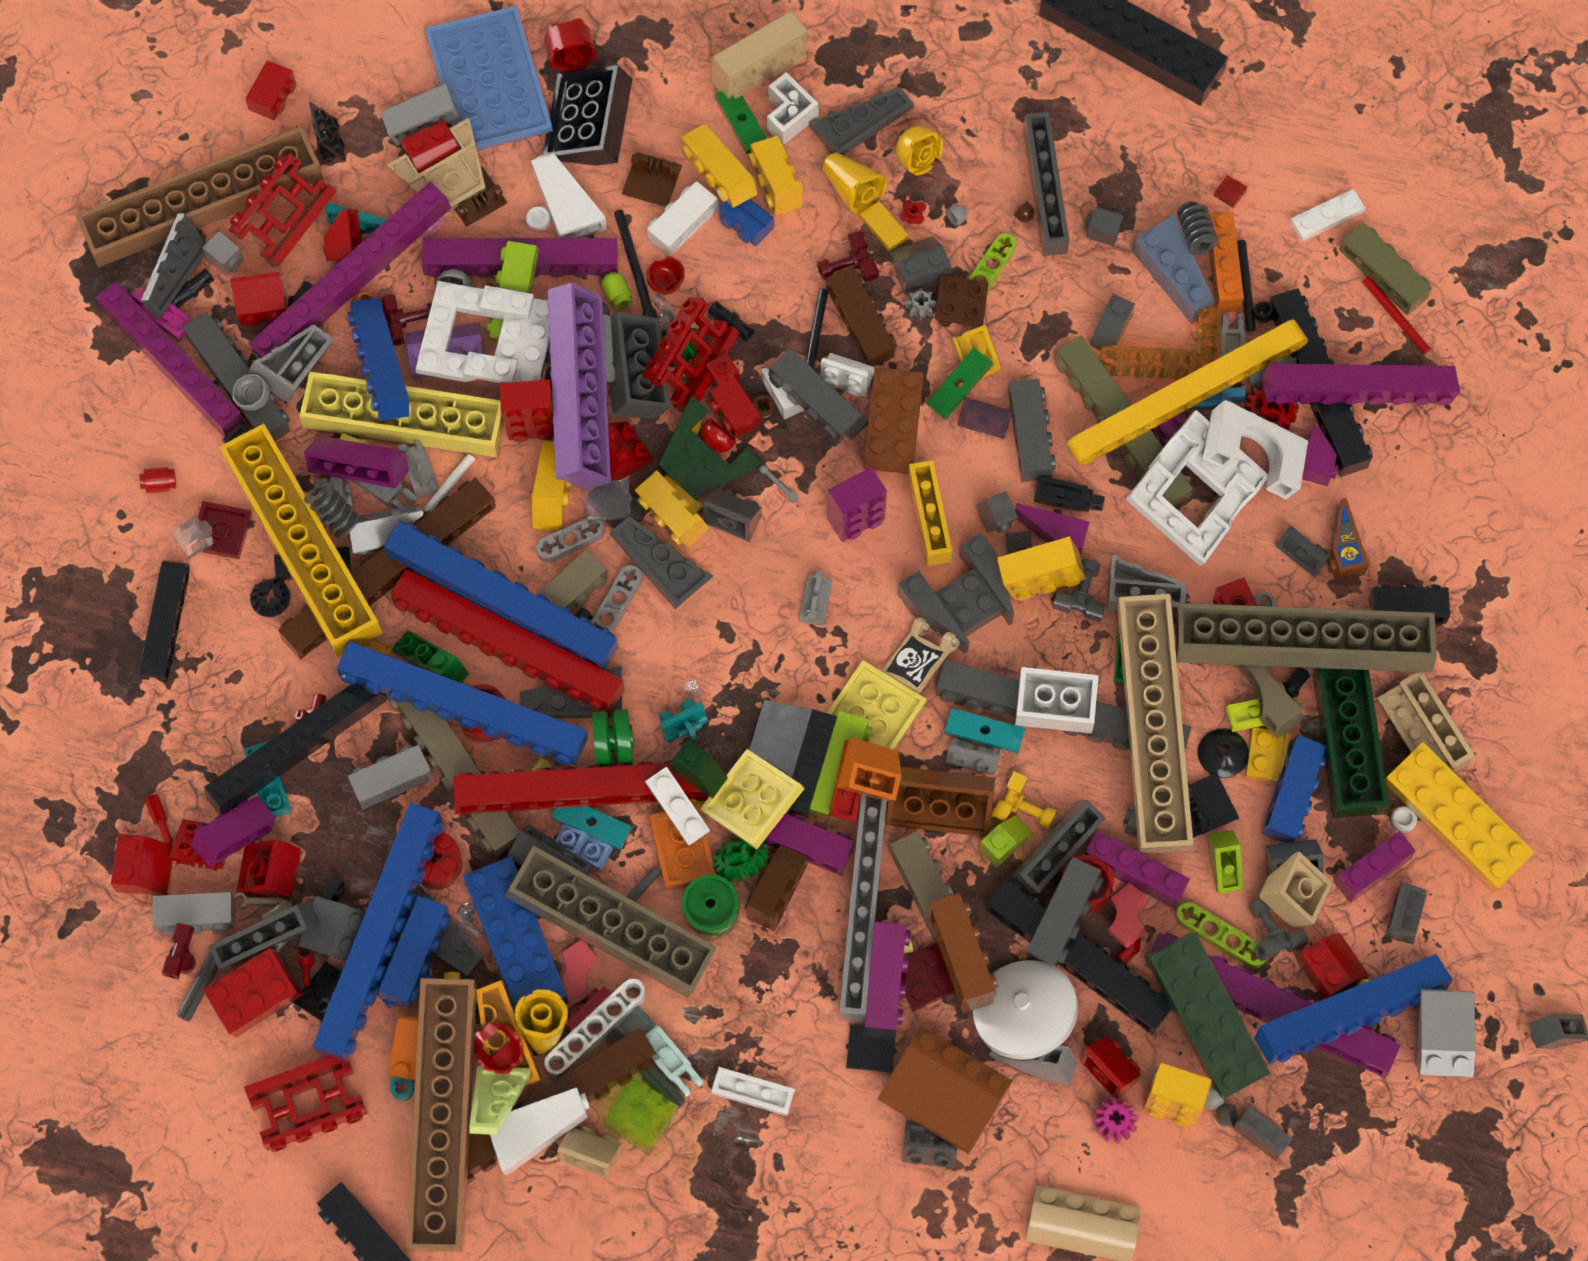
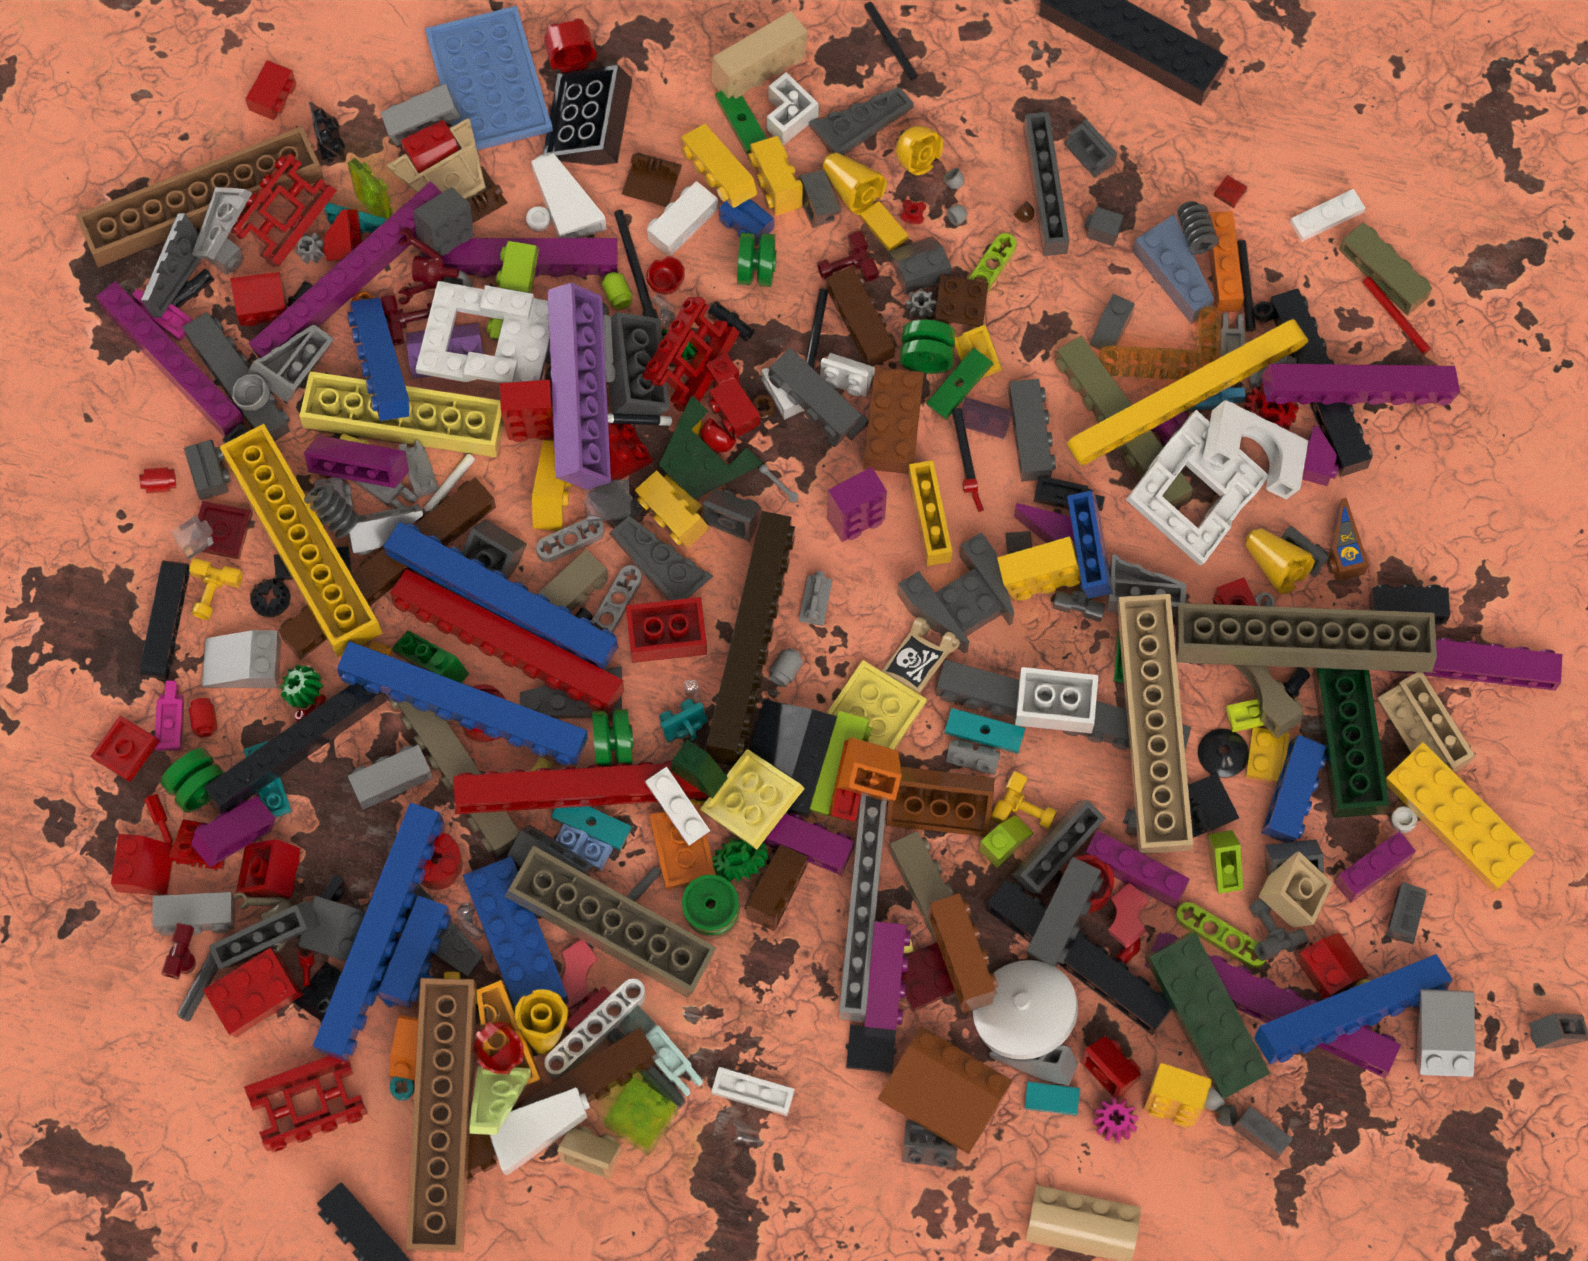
(125, 748): none -> red plate
(169, 719): none -> dark pink hinge
(188, 778): none -> green wheel
(202, 717): none -> red brick
(206, 469): none -> dark grey brick
(213, 579): none -> yellow bar
(219, 220): none -> light grey wing
(242, 660): none -> light grey slope
(301, 686): none -> green gear
(310, 248): none -> light grey gear
(368, 190): none -> clear neon green plate
(424, 269): none -> dark red piece
(444, 222): none -> dark grey brick
(494, 548): none -> dark grey slope
(639, 419): none -> black bar
(666, 630): none -> red brick
(751, 638): none -> dark brown brick
(756, 259): none -> green wheel
(785, 667): none -> light grey brick
(818, 198): none -> flat silver hinge
(891, 41): none -> black bar
(927, 346): none -> green wheel
(954, 178): none -> light grey hinge
(963, 443): none -> black bar
(971, 486): none -> red hand
(997, 512): flat silver brick -> none
(1052, 1098): none -> teal tile
(1090, 544): none -> blue brick
(1091, 149): none -> dark grey hinge
(1279, 559): none -> yellow cone
(1496, 664): none -> magenta brick

